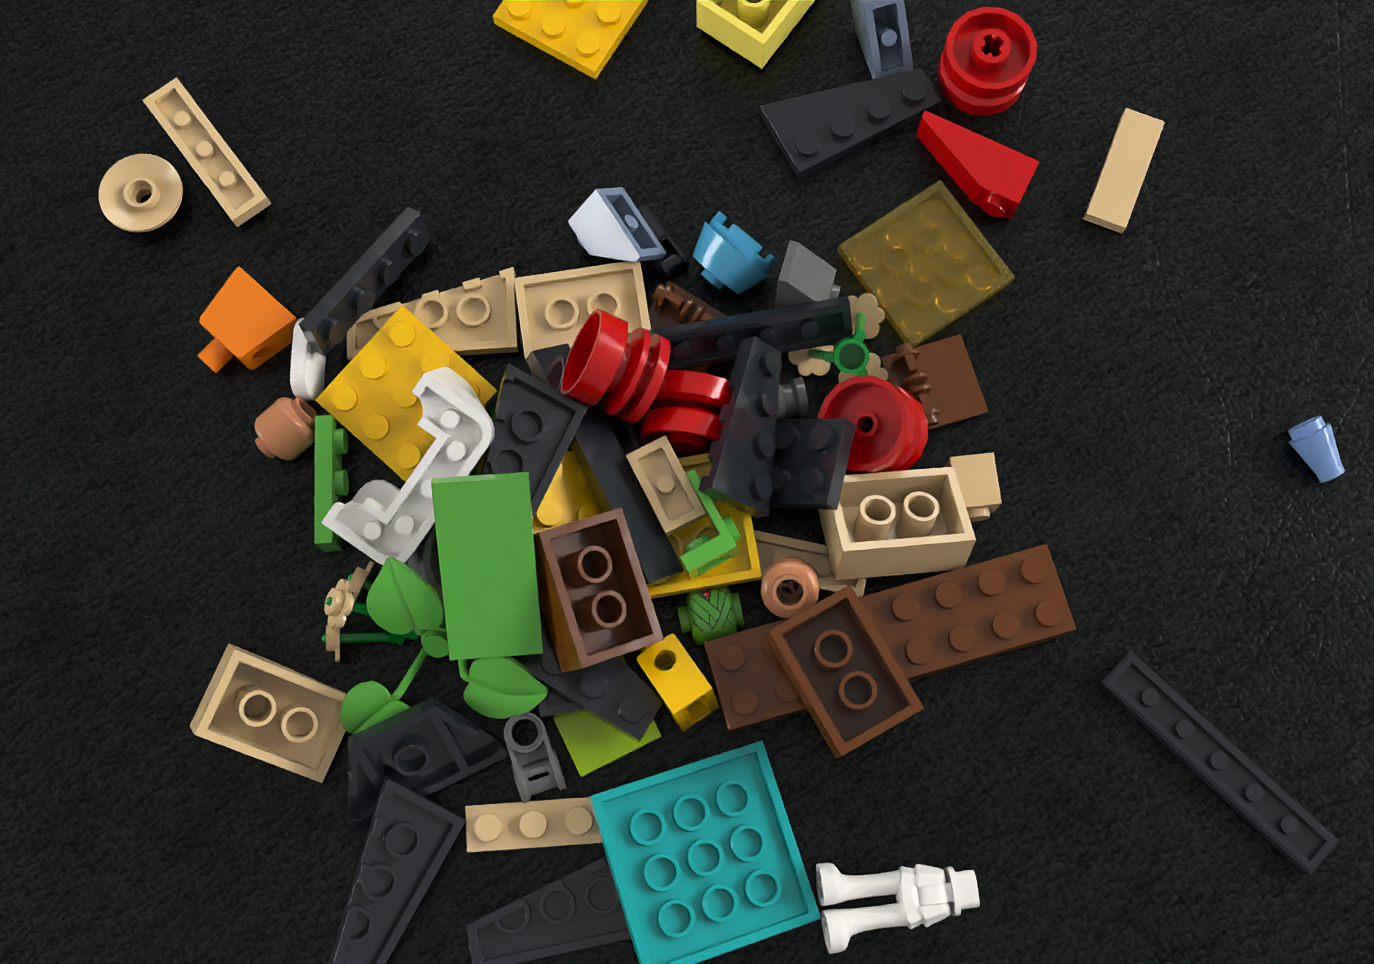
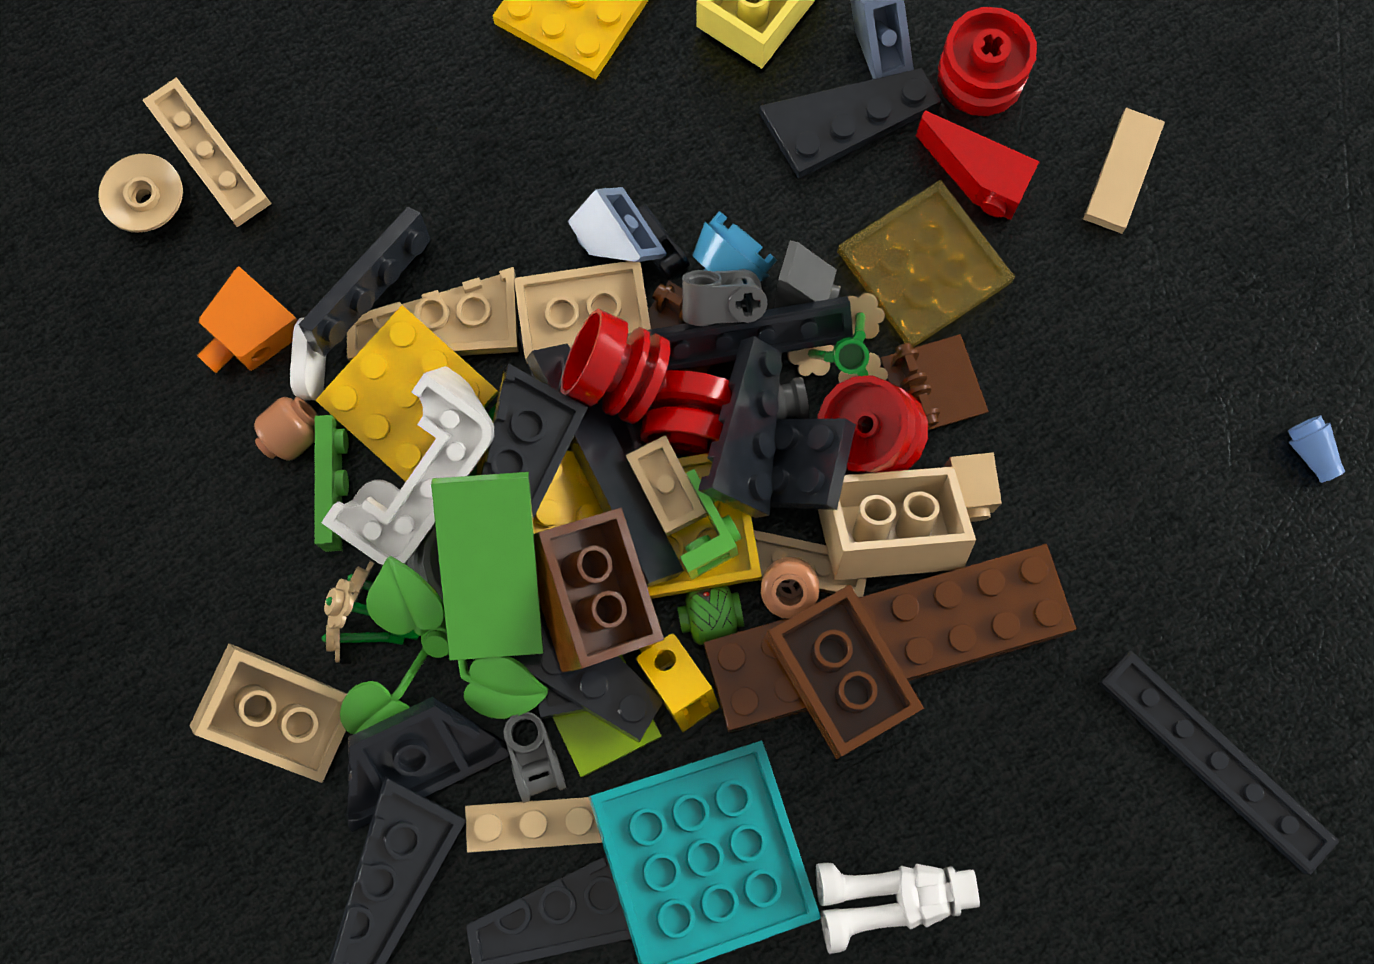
(719, 297): none -> dark grey piece

